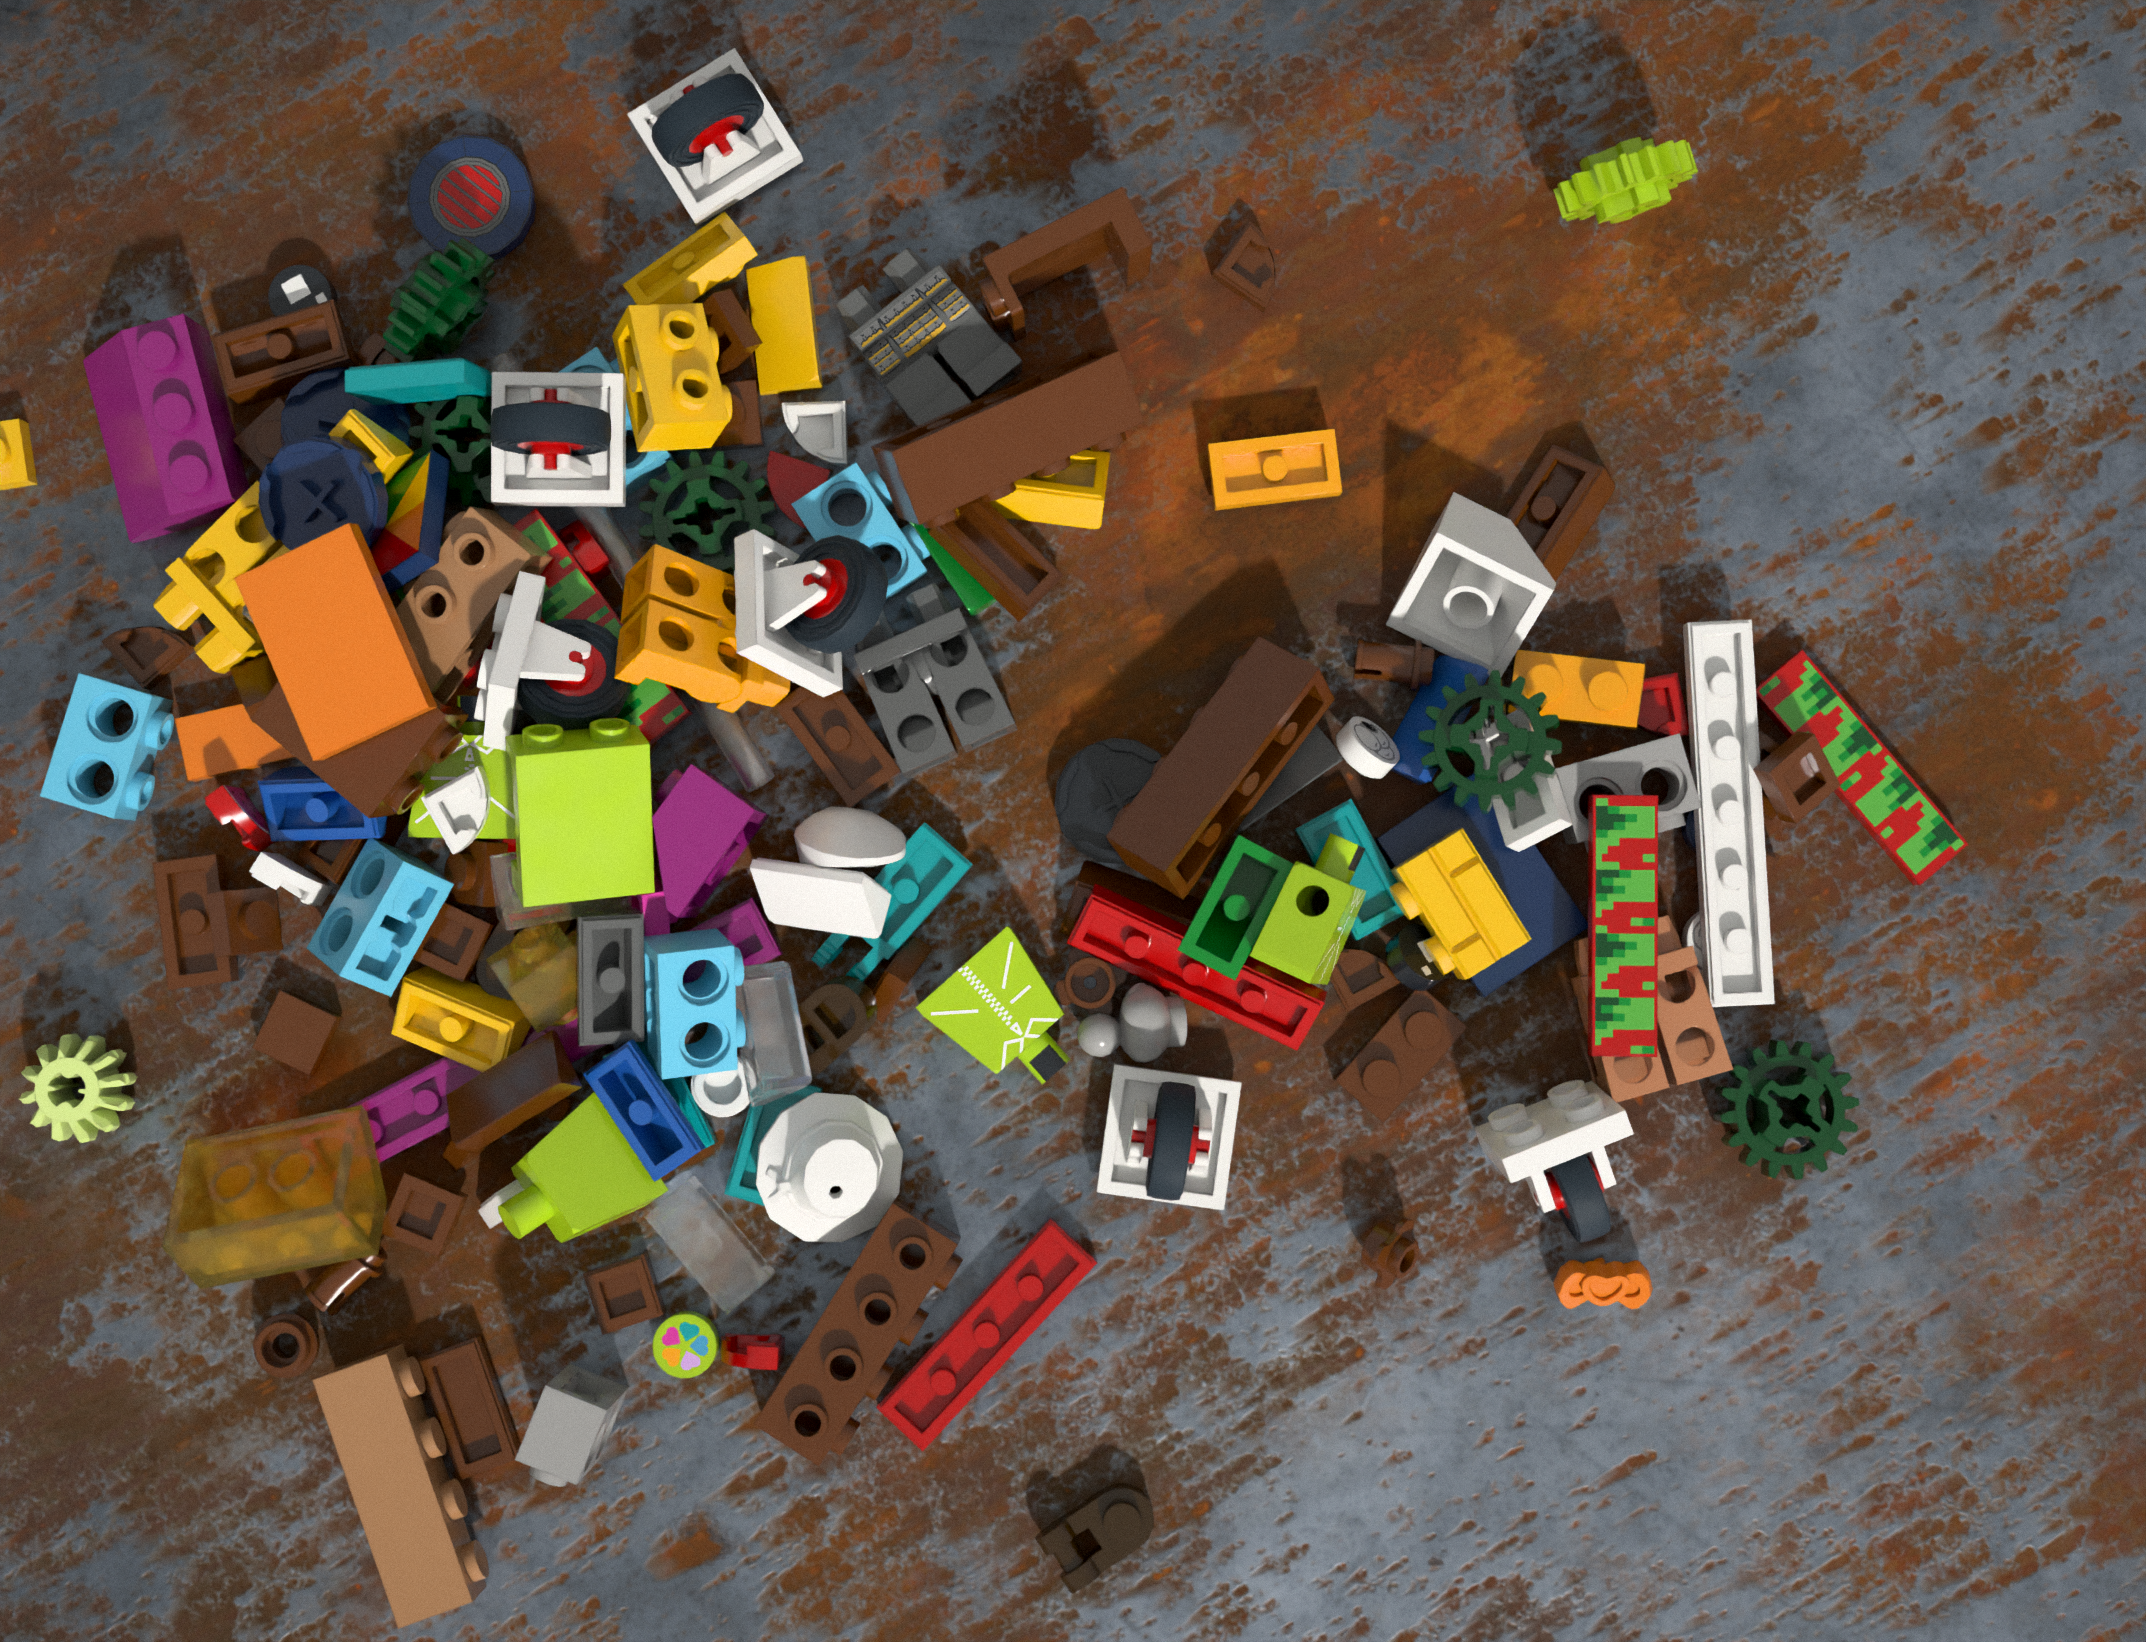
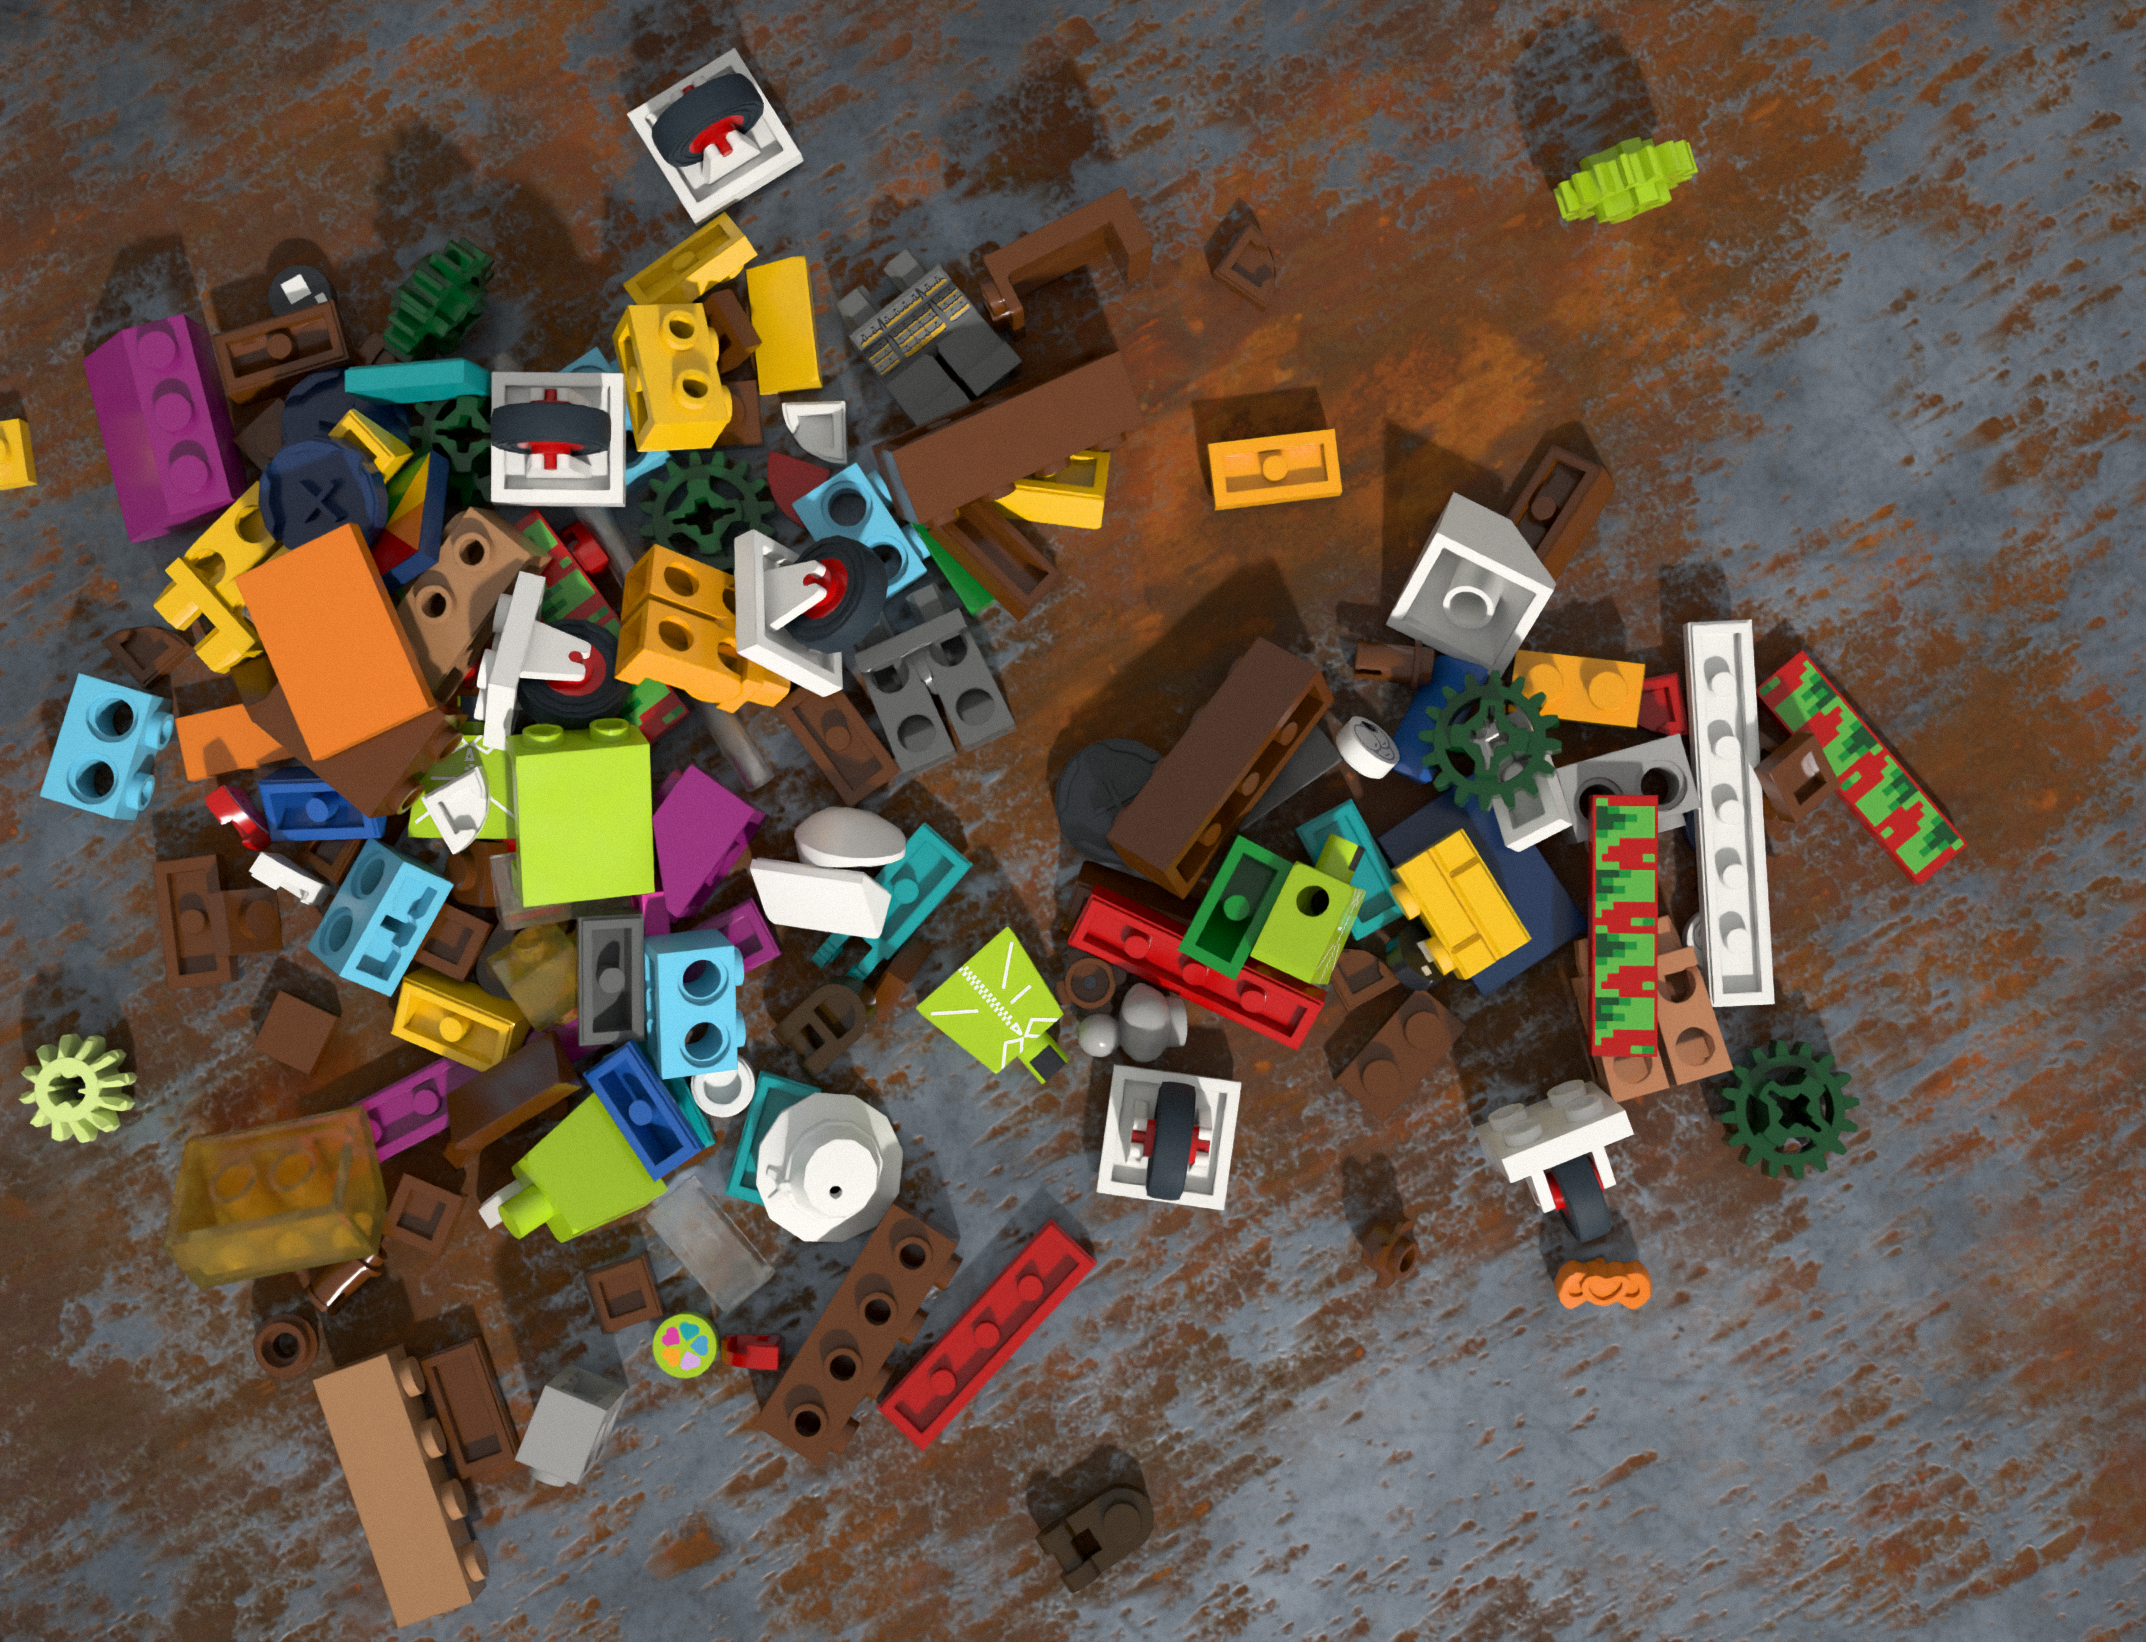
(472, 192): tile -> none
(775, 1045): clear slope -> none

